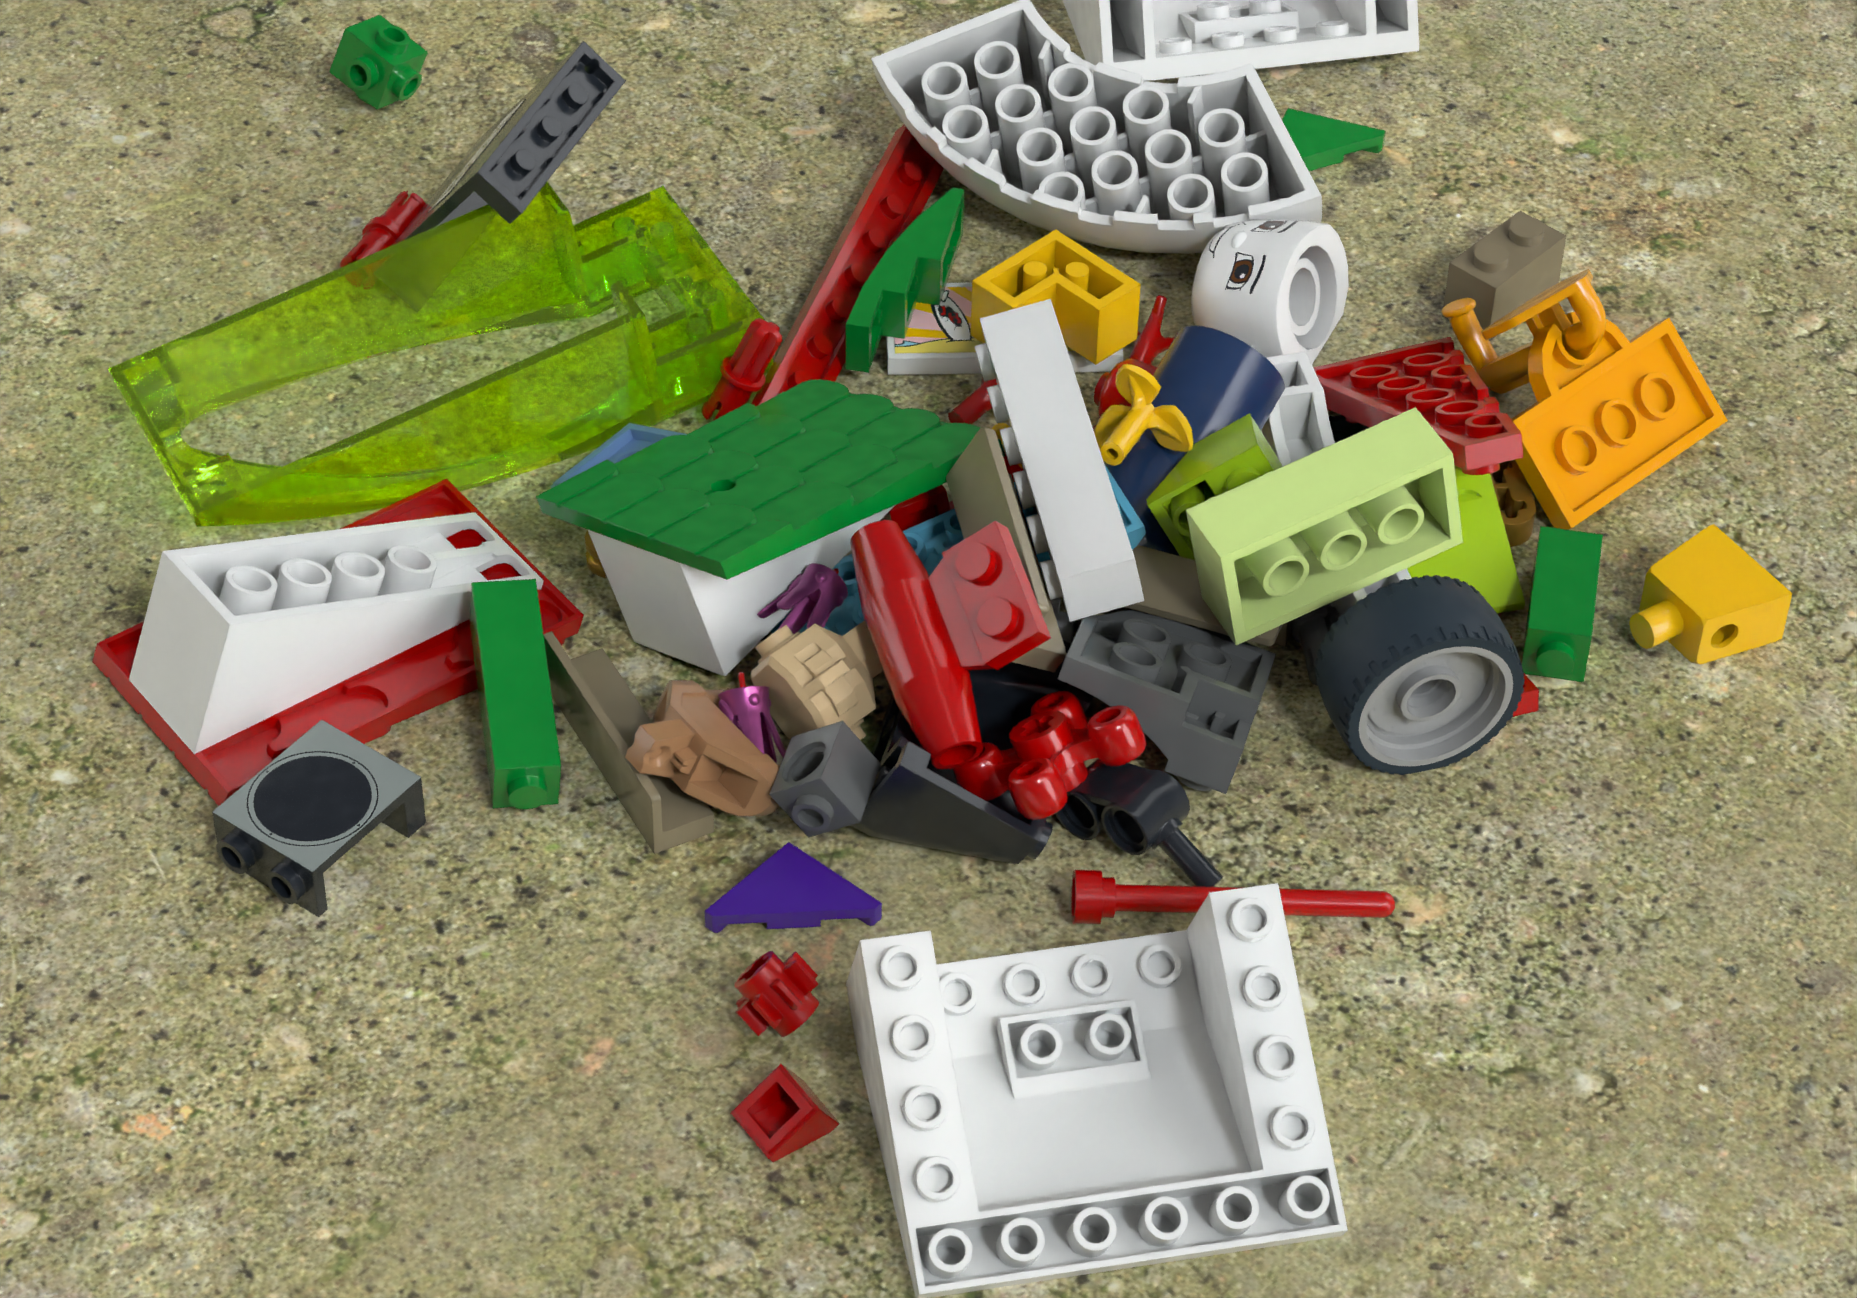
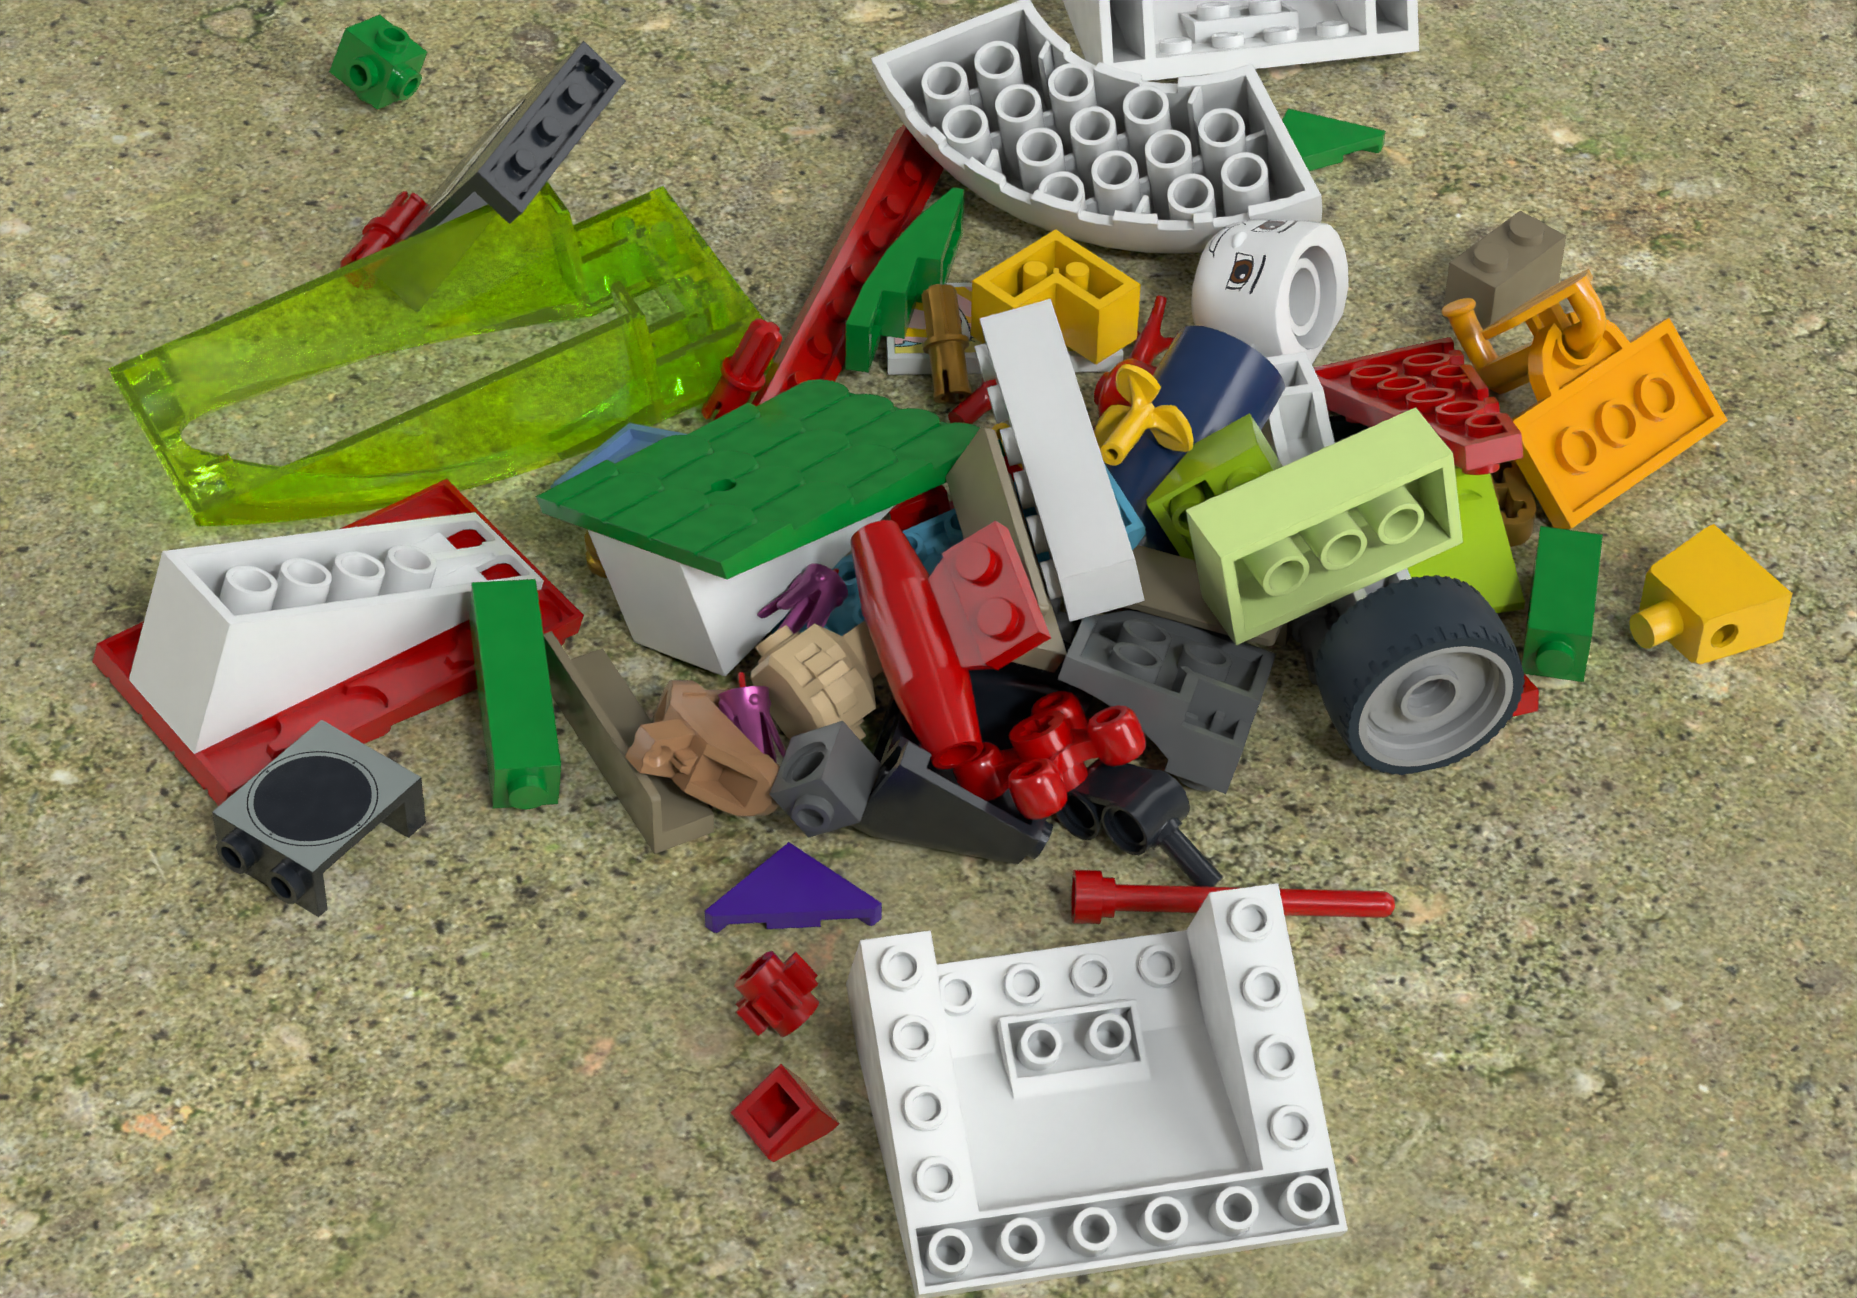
(945, 344): none -> pearl gold axle

